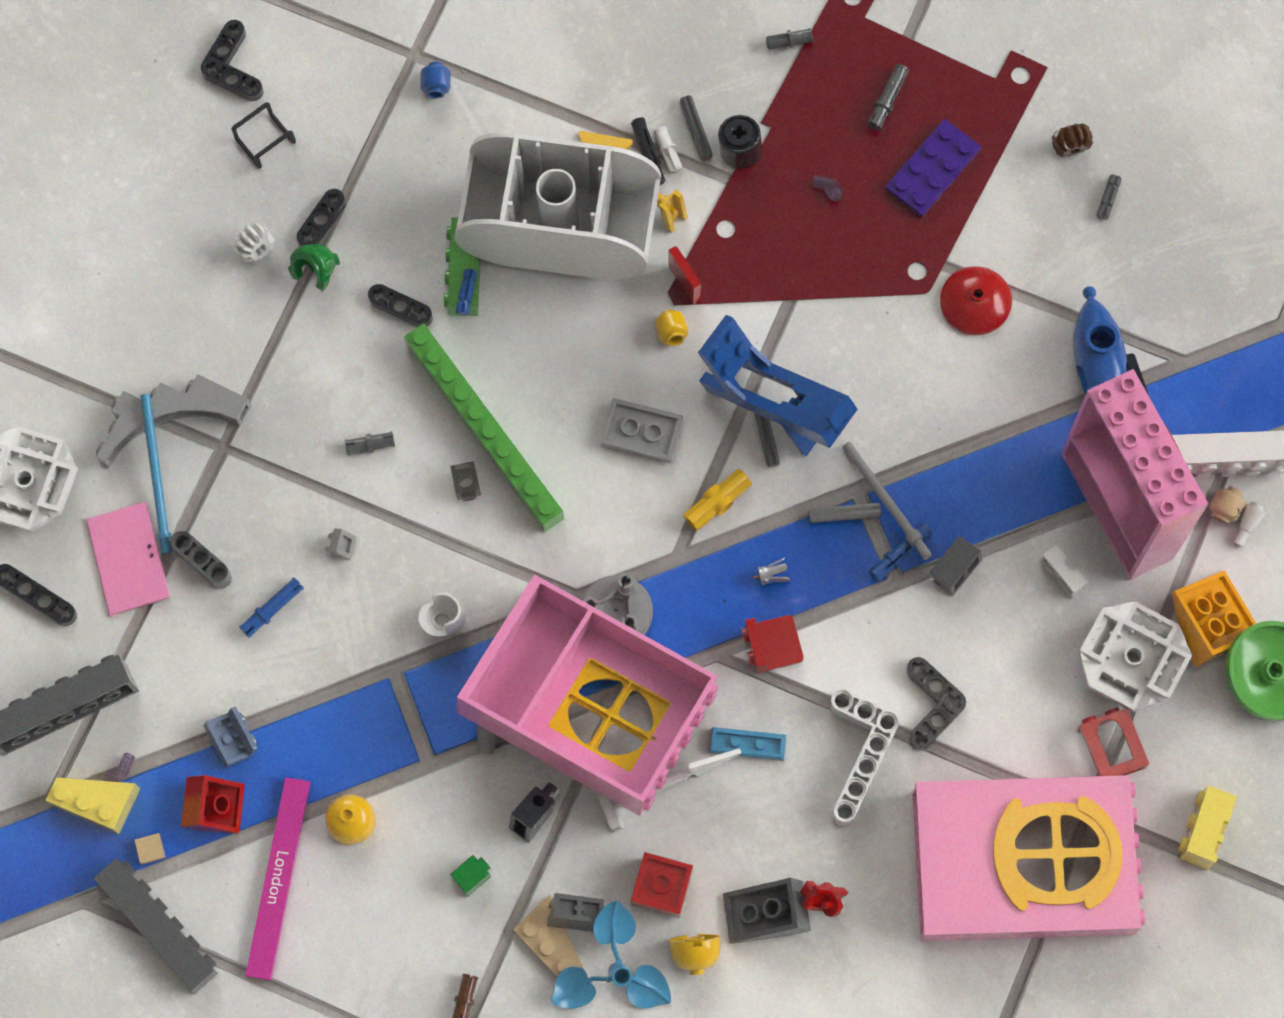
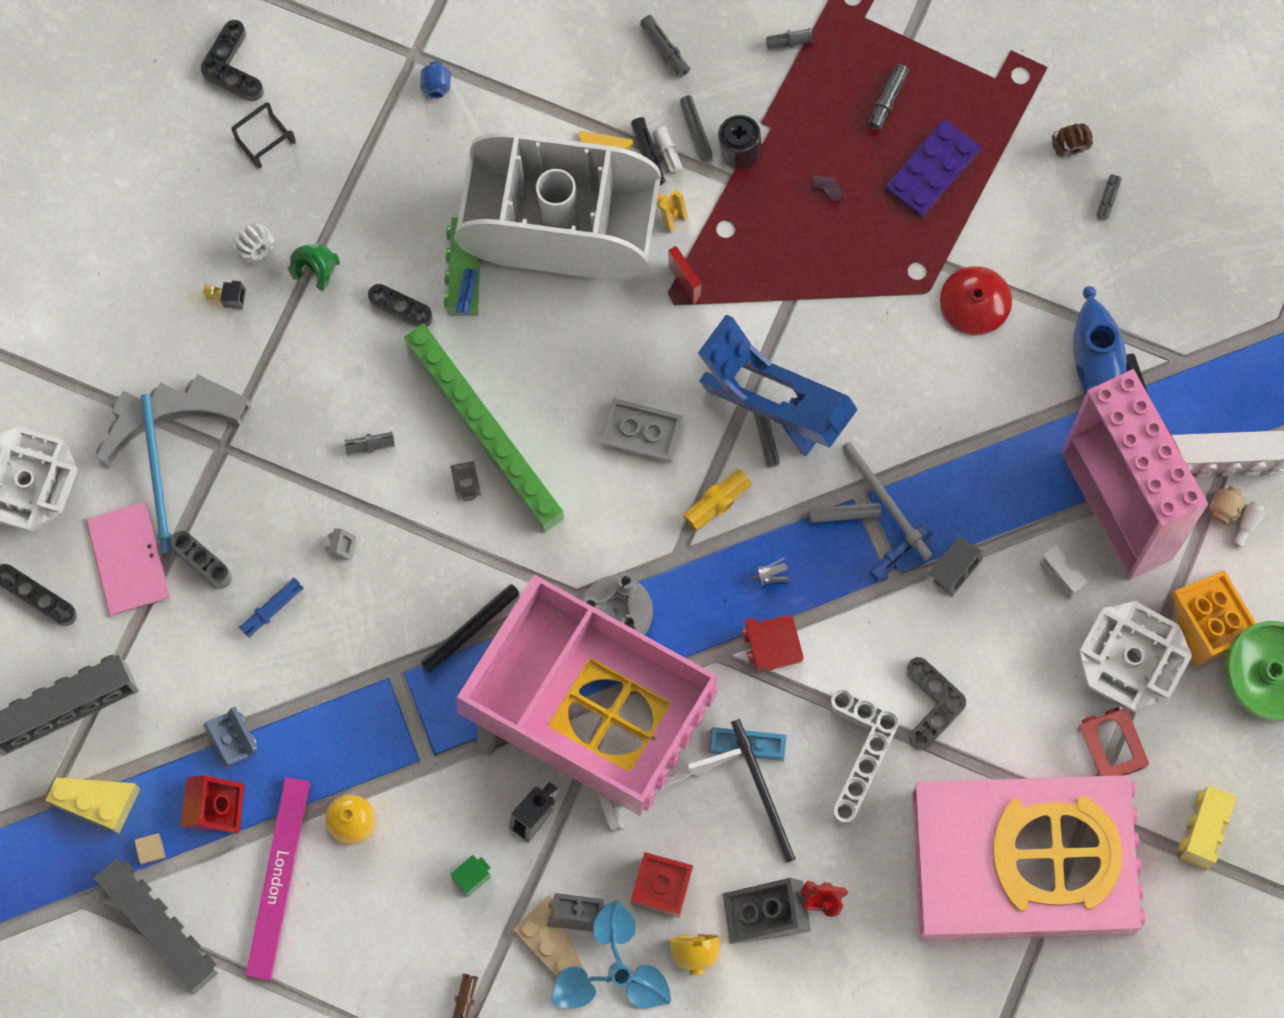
(122, 770): clear purple arm -> none
(231, 294): none -> black piece
(336, 208): black beam -> none
(441, 615): white helmet -> none
(470, 628): none -> black axle
(670, 53): none -> dark grey pin
(671, 327): yellow head -> none
(745, 745): none -> black bar

